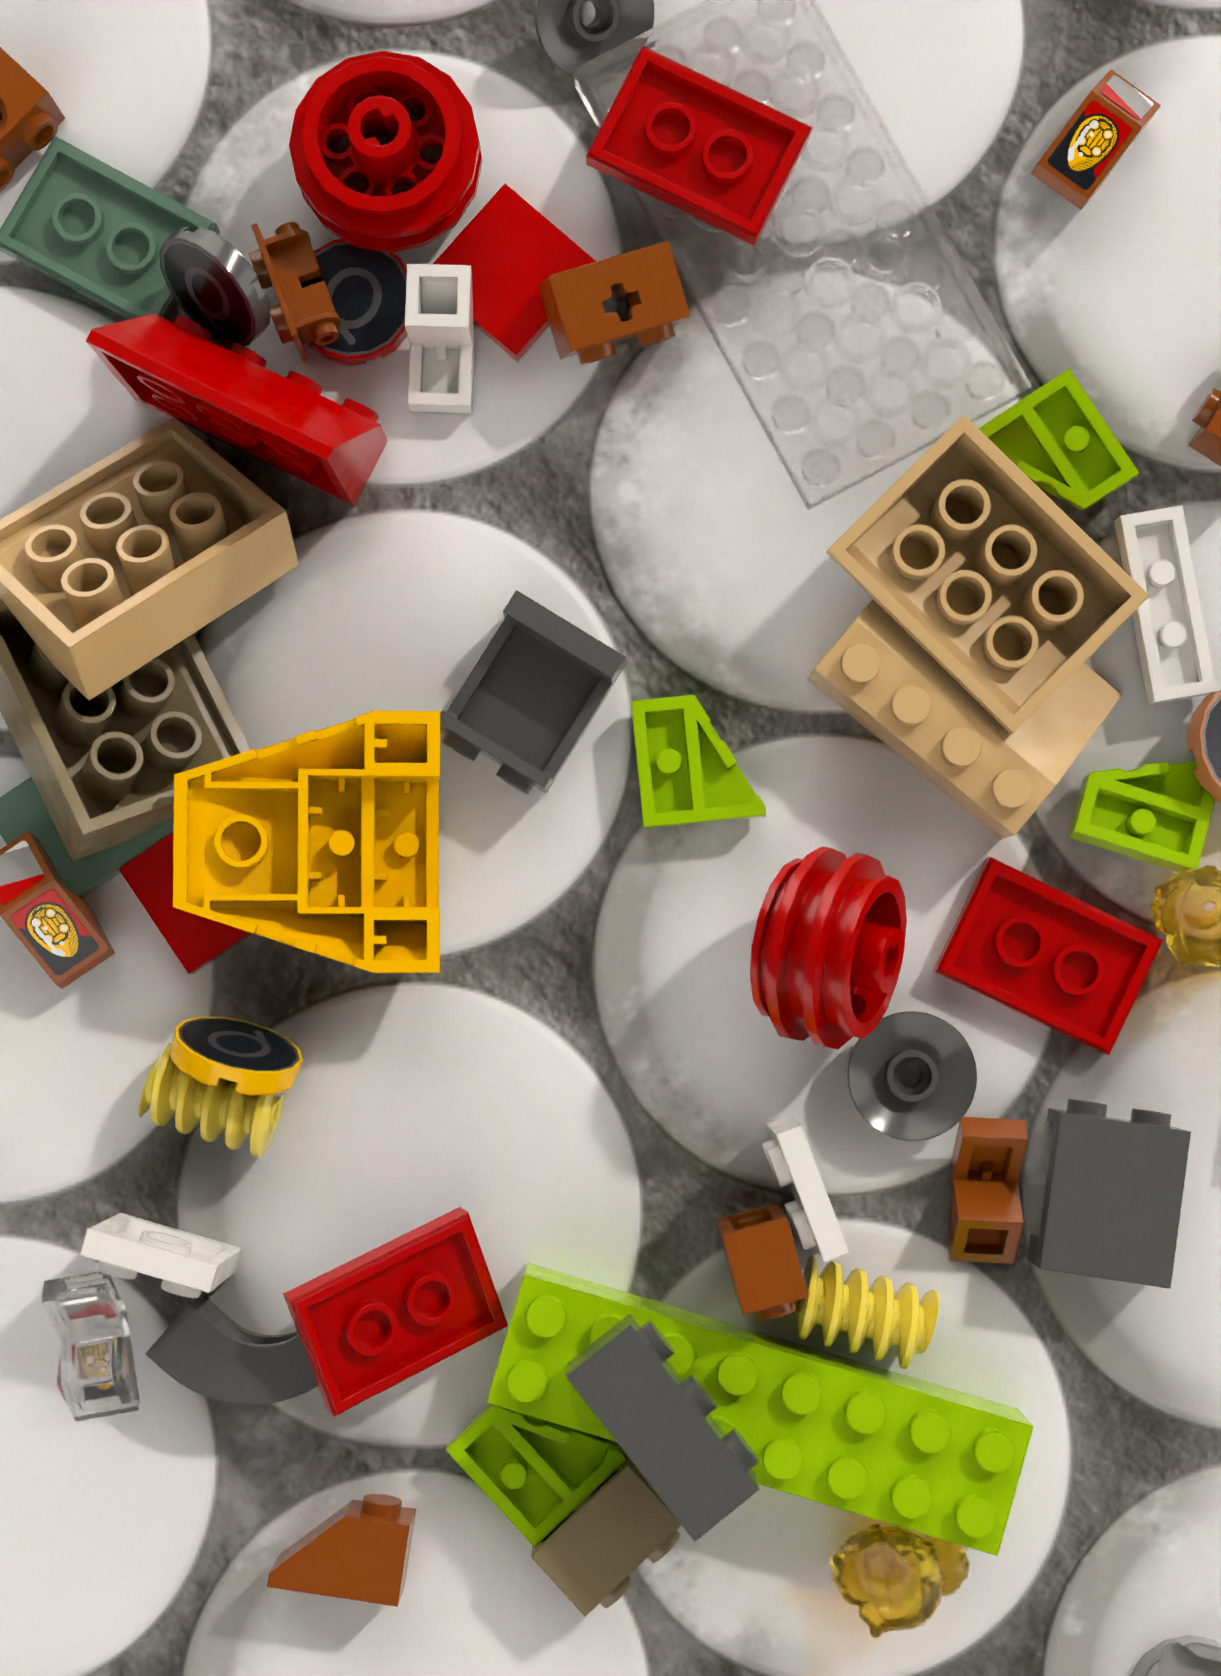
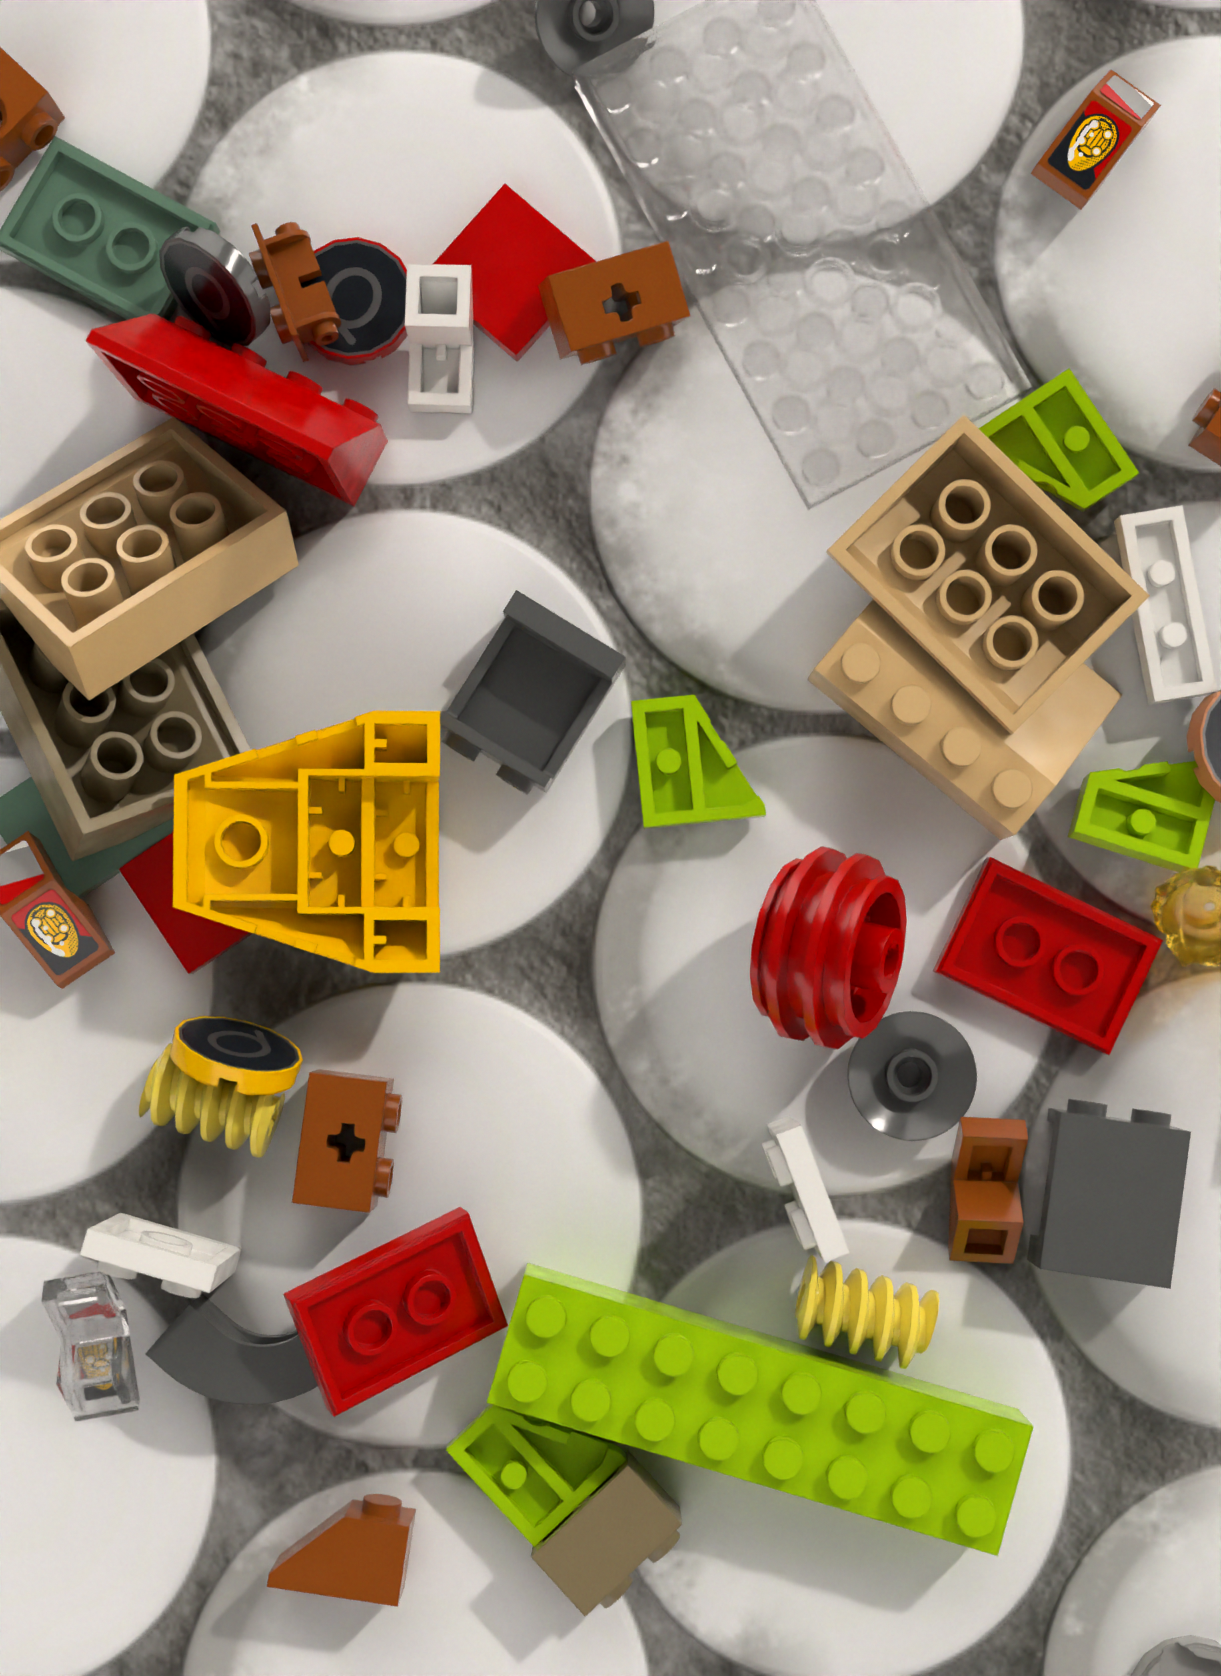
(323, 1170): none -> dark orange brick
(372, 99): red wheel -> none
(665, 1425): dark grey brick -> none
(698, 145): red tile -> none
(762, 1261): dark orange brick -> none
(901, 1595): clear yellow piece -> none

